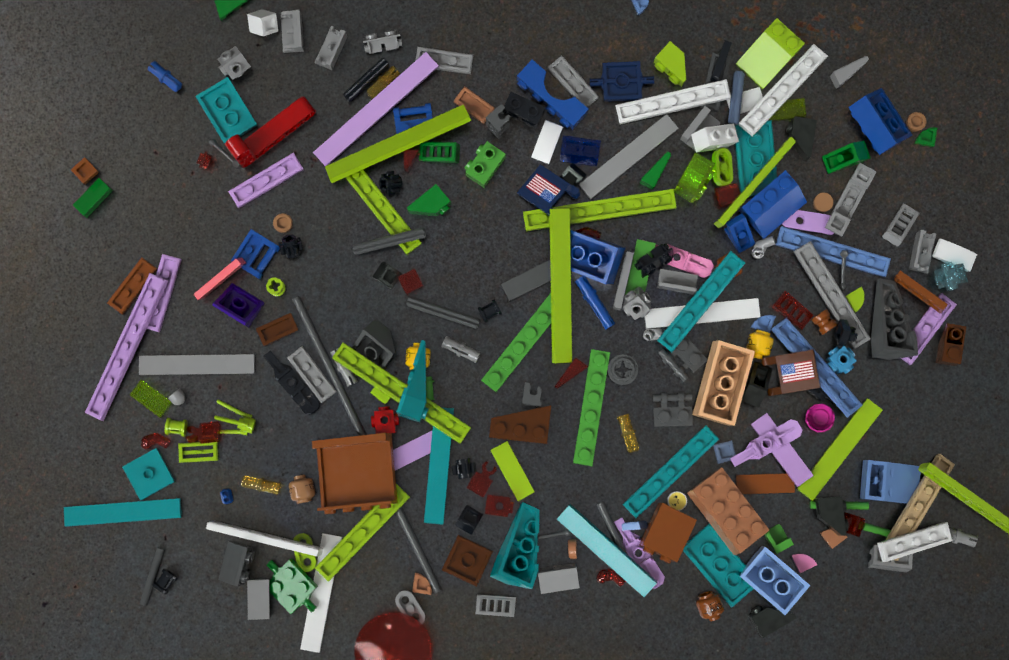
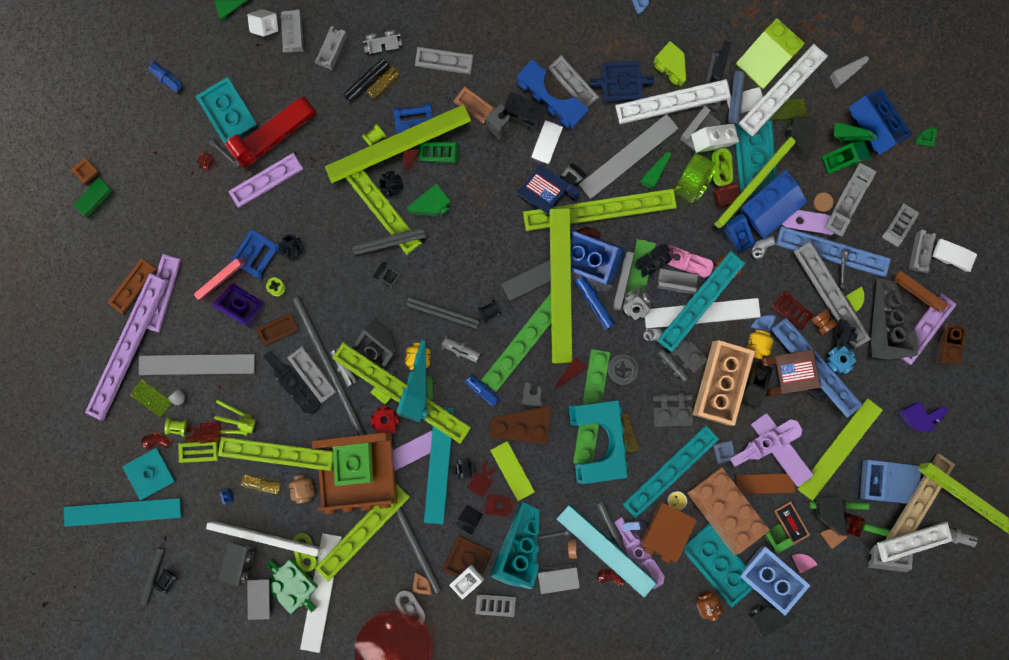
(233, 63): light grey brick -> none
(276, 454): none -> lime tile
(283, 223): medium nougat tile -> none
(353, 464): none -> bright green plate
(374, 135): none -> lime bush
(376, 109): lavender tile -> none
(410, 281): clear red plate -> none
(467, 581): none -> white slope
(482, 390): none -> blue axle
(485, 164): bright green brick -> none
(580, 150): clear blue hinge -> none
(612, 463): none -> teal arch
(791, 522): none -> tile
(820, 418): dark pink hair -> none
(851, 133): none -> green slope
(916, 122): medium nougat tile -> none
(919, 420): none -> dark purple brick
(950, 276): clear light blue brick -> none

